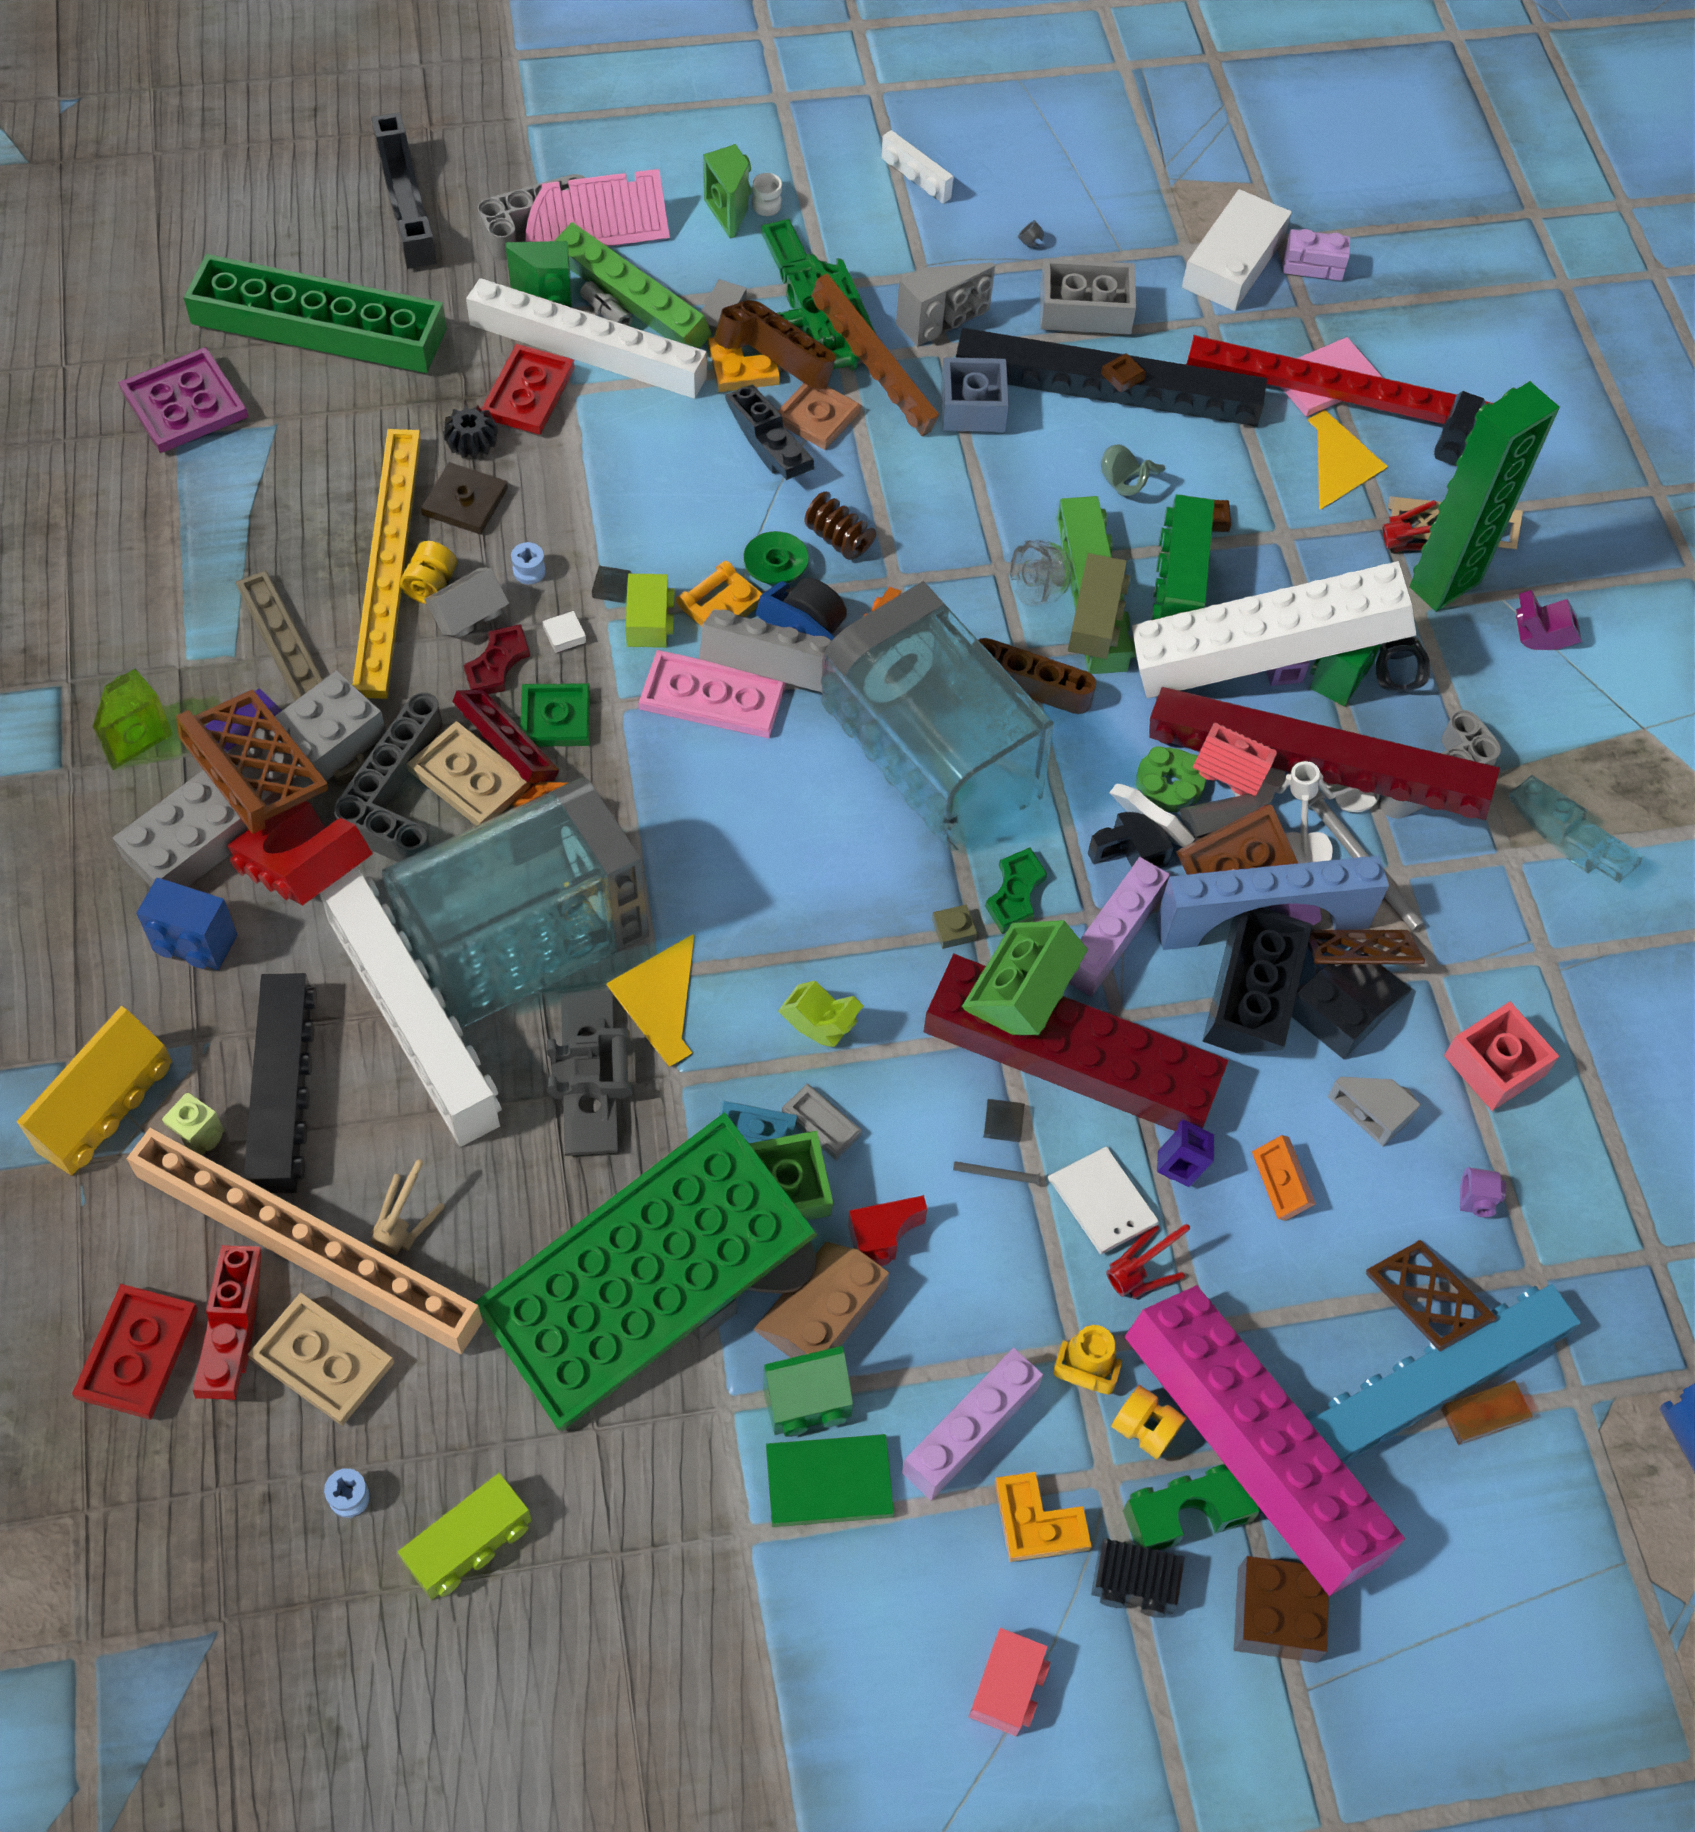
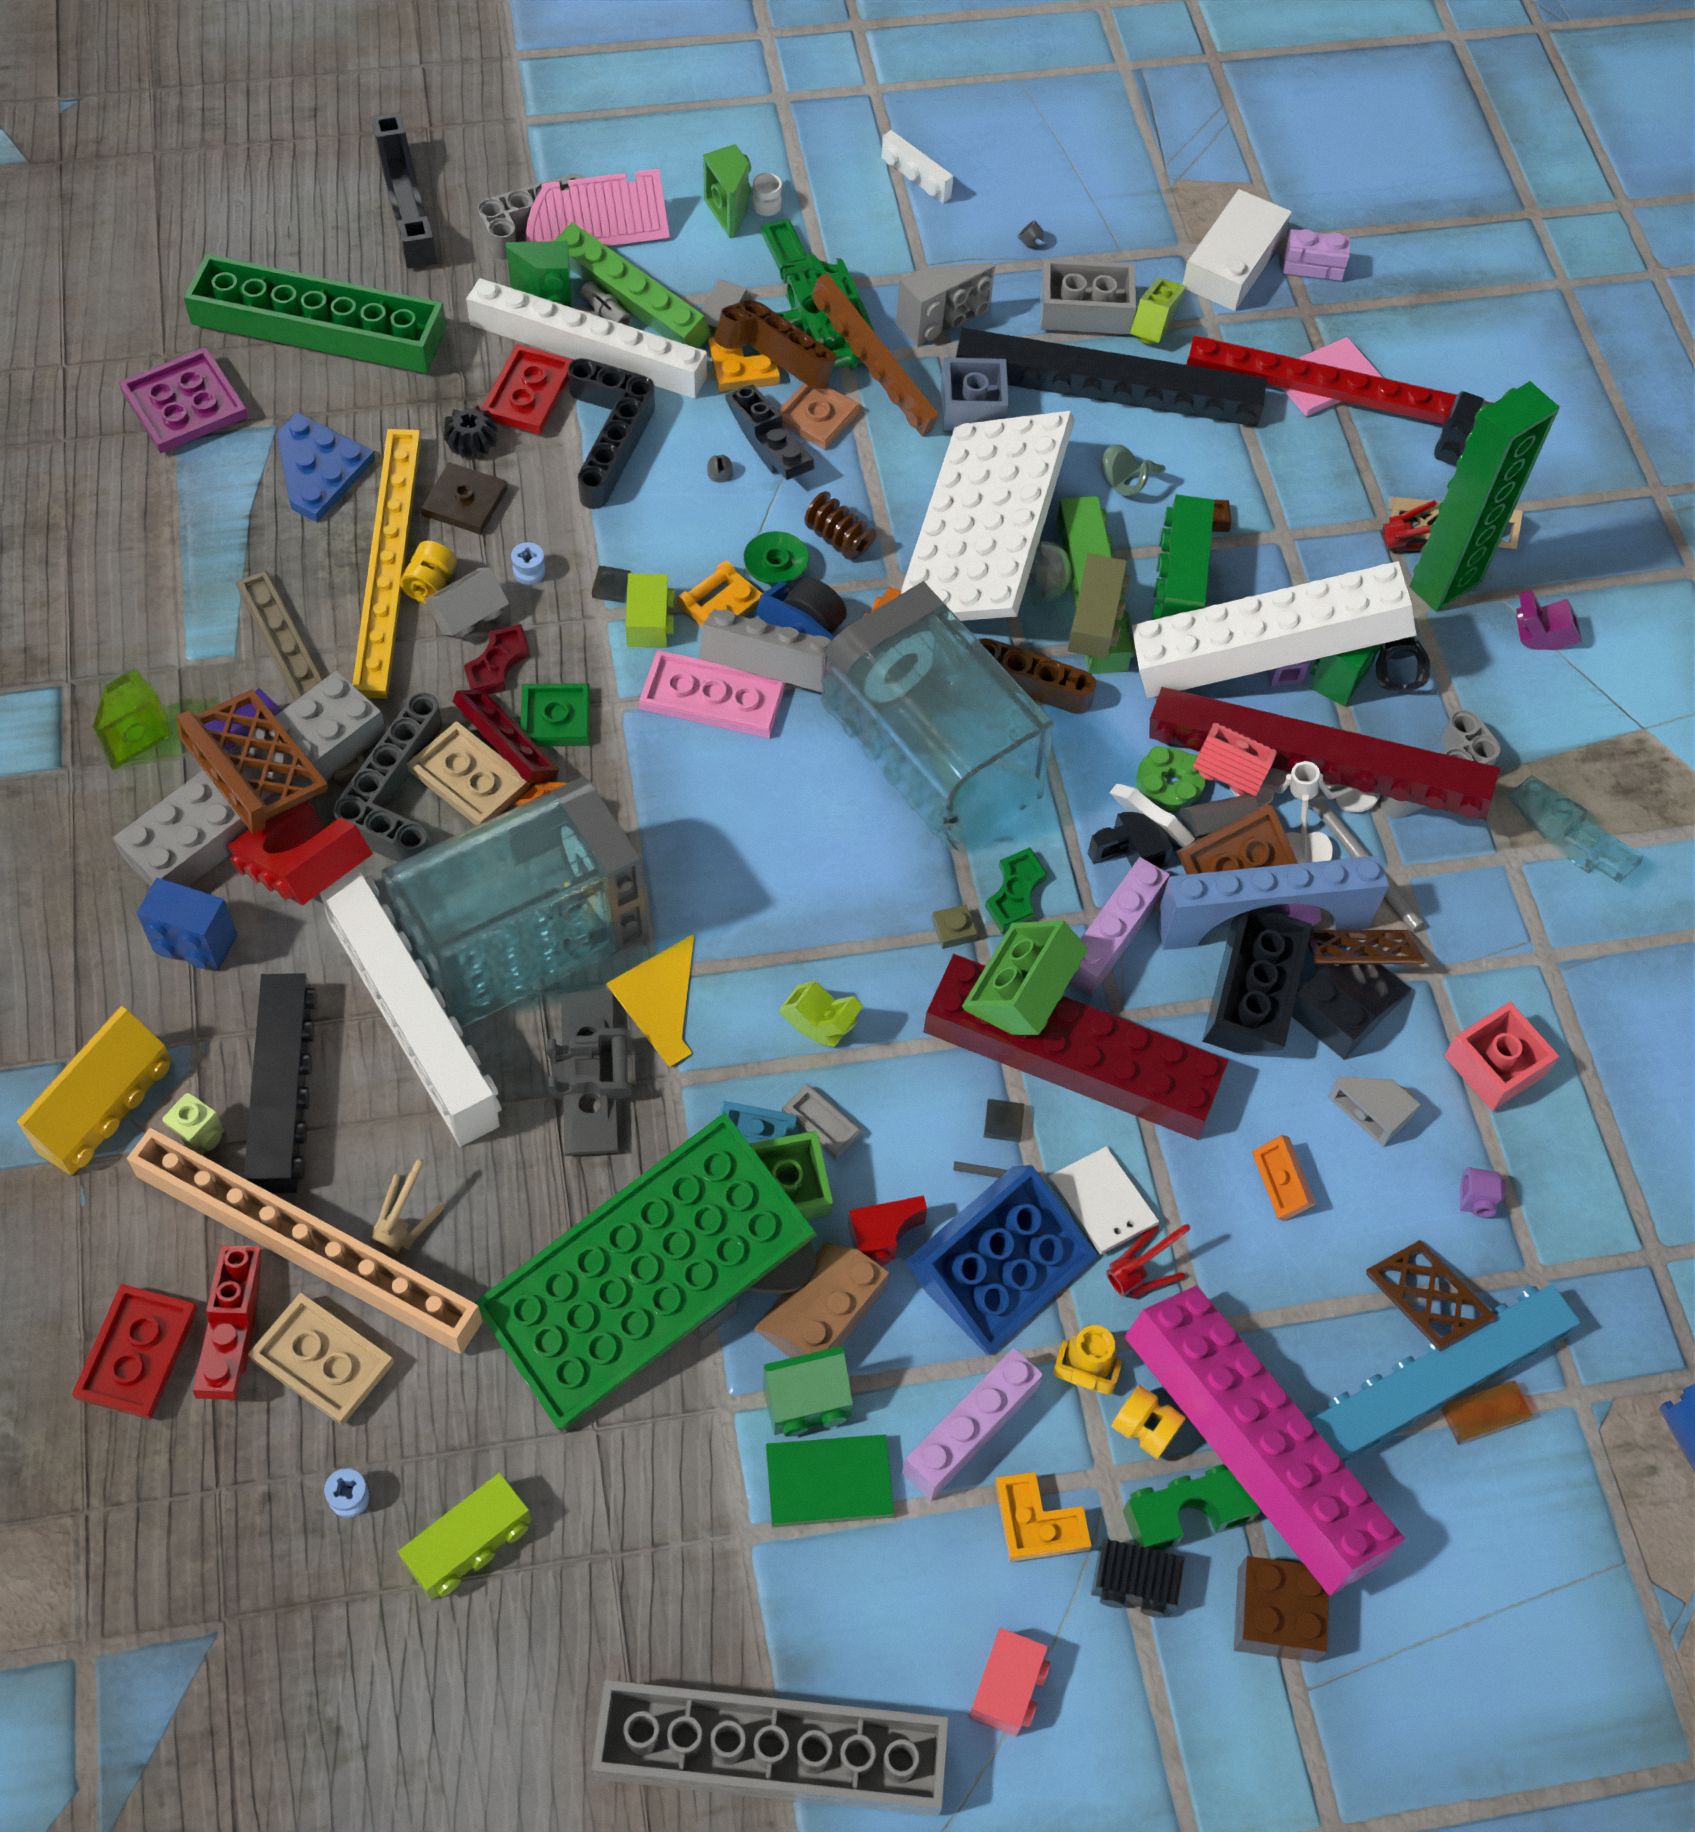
(318, 465): none -> blue plate
(564, 631): white tile -> none
(632, 406): none -> black beam
(712, 468): none -> dark grey hinge
(771, 1748): none -> light grey brick
(989, 513): none -> white plate
(1002, 1257): none -> blue slope
(1123, 372): reddish brown tile -> none
(1156, 310): none -> lime slope
(1186, 1153): dark purple brick -> none
(1341, 459): yellow sticker -> none

